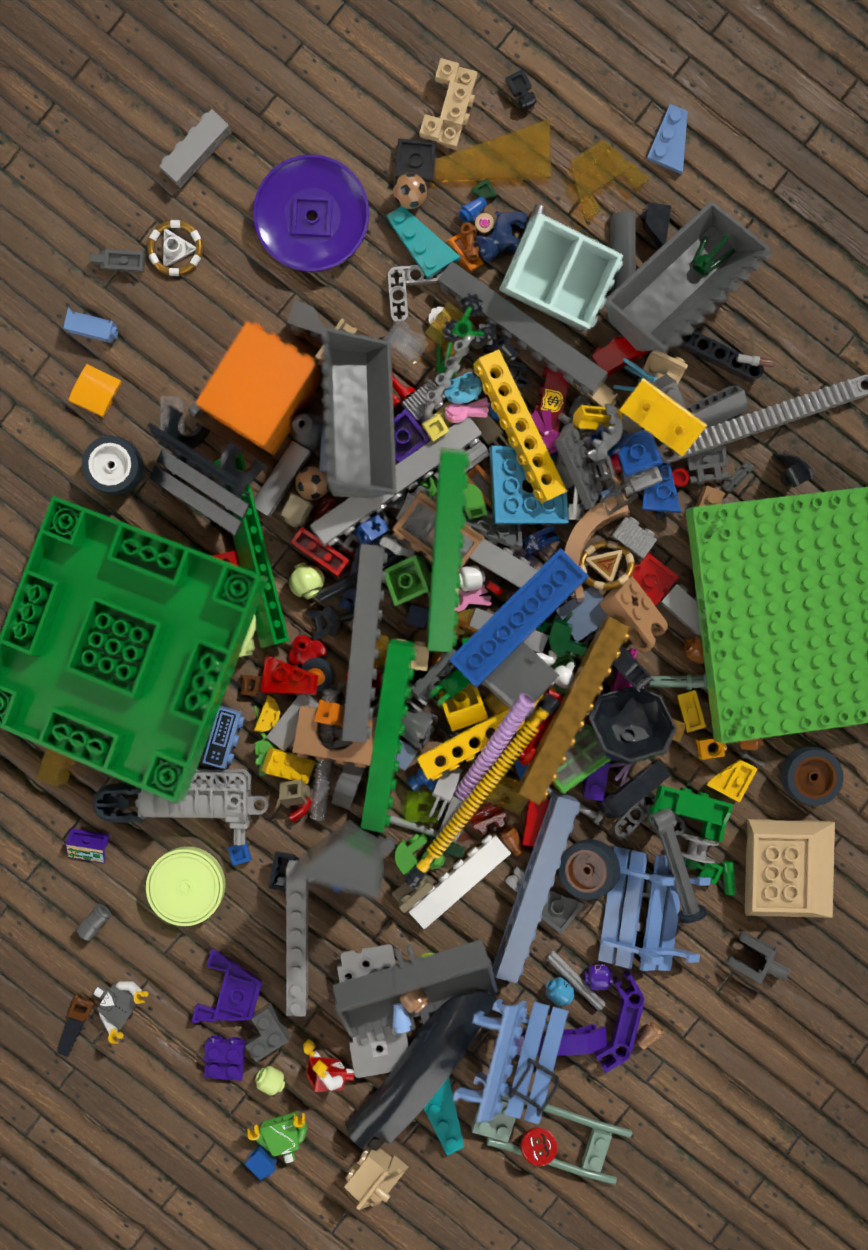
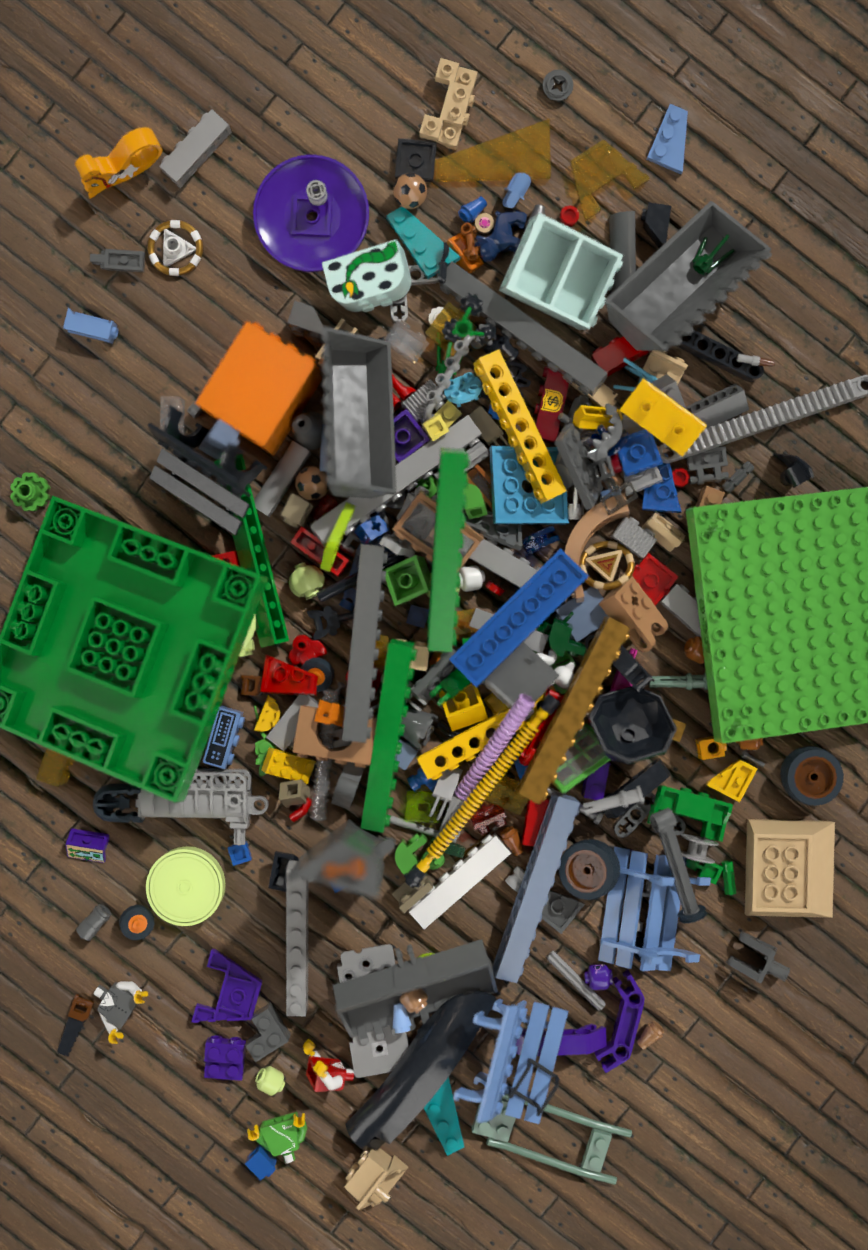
(30, 492): none -> bright green plant
(94, 390): light orange slope -> none
(98, 462): wheel -> none
(128, 159): none -> light orange animal
(136, 922): none -> black wheel
(218, 439): none -> sand blue brick
(319, 196): none -> light grey wheel
(336, 536): none -> lime beam
(356, 868): none -> dark orange bar
(369, 277): none -> light aqua brick
(443, 265): none -> black piece
(459, 412): bright pink piece -> none
(473, 597): bright pink piece -> none
(484, 190): dark green tile -> none
(516, 189): none -> medium blue arm
(519, 85): black plate -> none
(538, 1146): red head -> none
(545, 428): magenta piece -> none
(559, 77): none -> dark grey gear
(559, 991): dark azure head -> none
(569, 216): none -> red tile
(623, 798): none -> light grey pin
(625, 771): lavender plant -> none
(664, 531): none -> tan panel
(690, 711): yellow plate -> none

